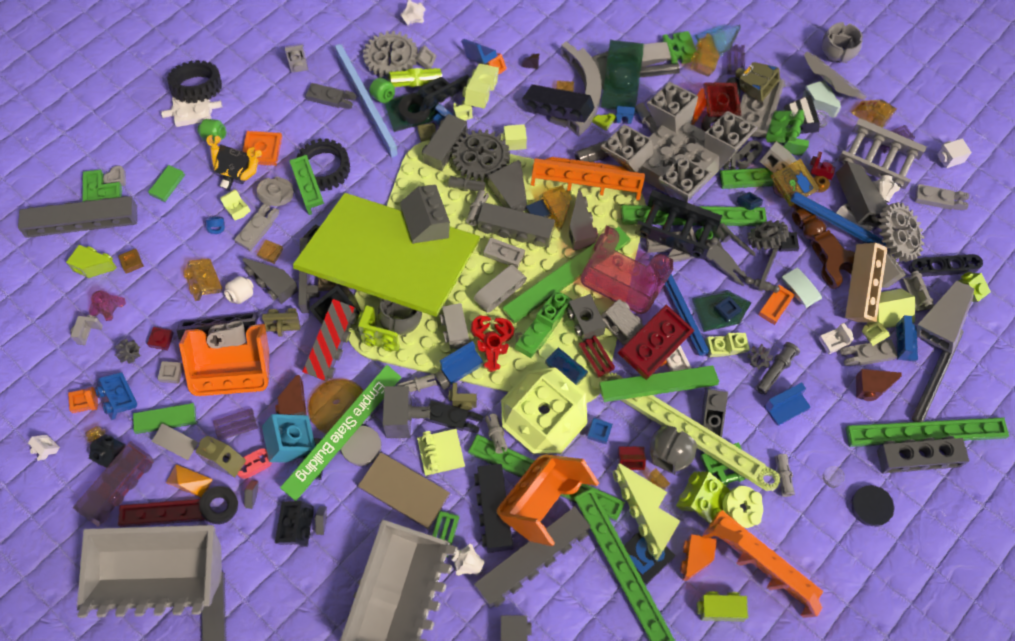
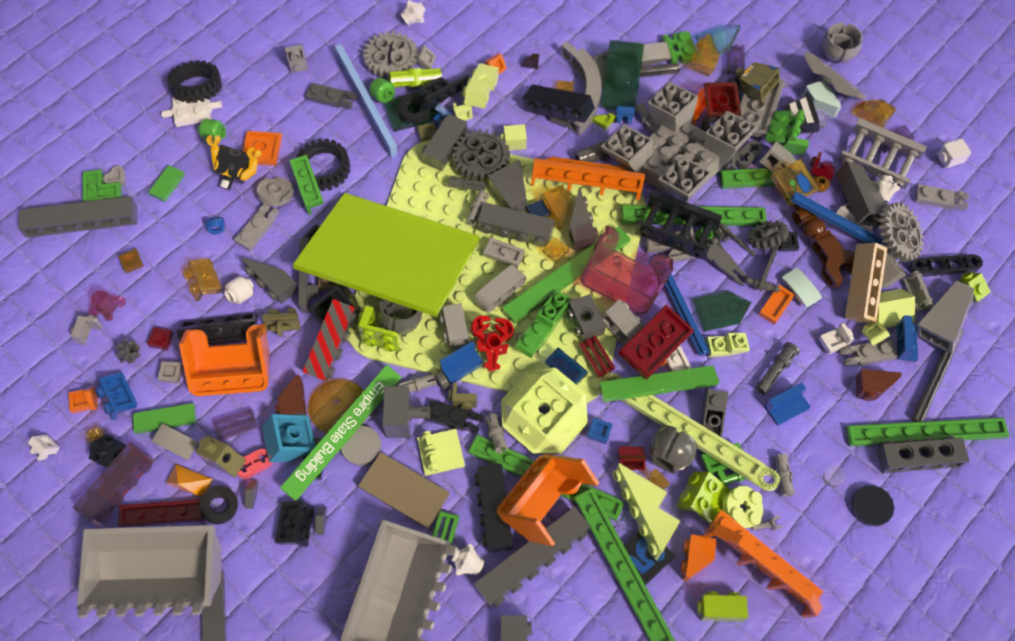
(89, 262): lime slope -> none
(227, 335): light grey piece -> none
(235, 205): yellowish green bracket -> none
(270, 251): clear yellow tile -> none
(425, 215): dark grey slope -> none
(478, 52): blue panel -> none
(555, 250): none -> clear yellow plate
(727, 309): dark blue tile -> none
(749, 201): dark blue tile -> none
(755, 356): dark grey gear -> none
(771, 524): none -> light grey hand

